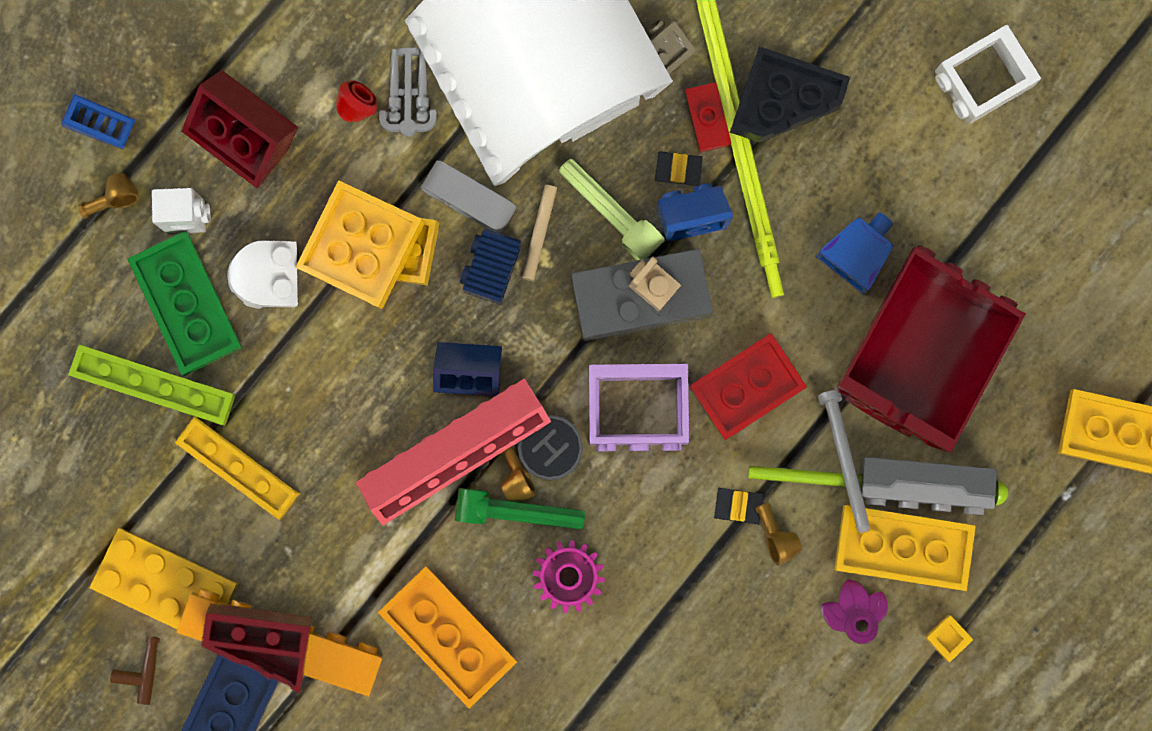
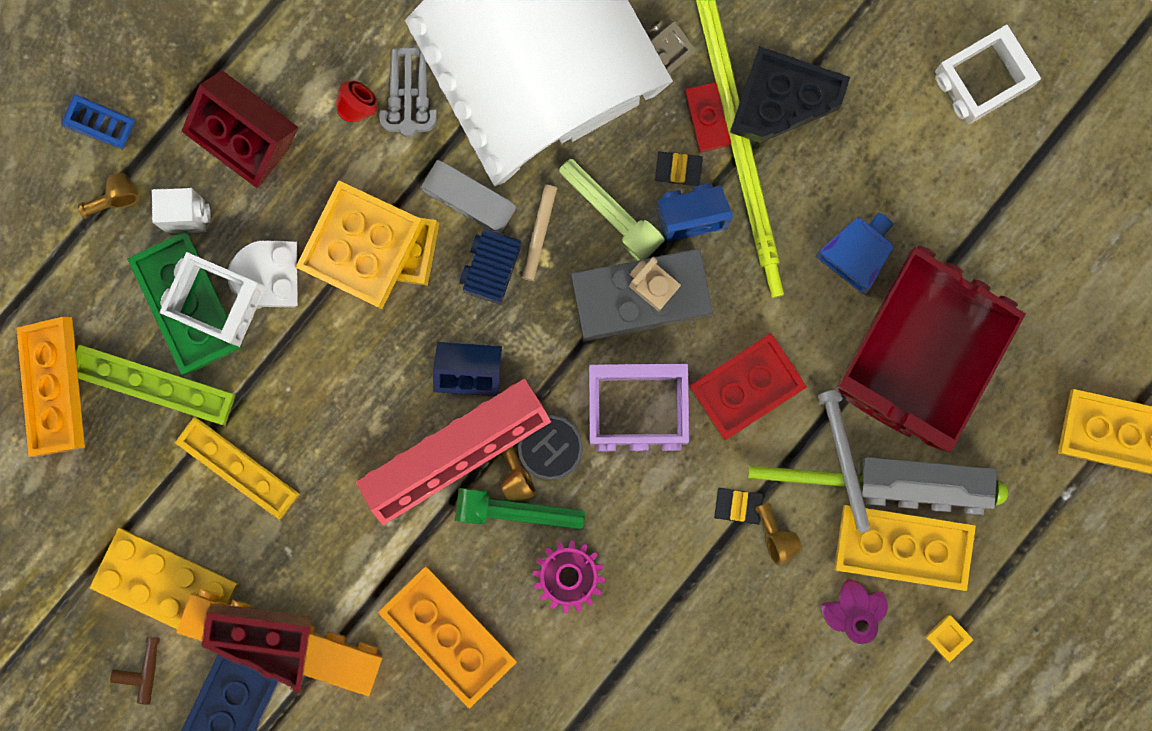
(50, 387): none -> light orange plate
(240, 314): none -> white window

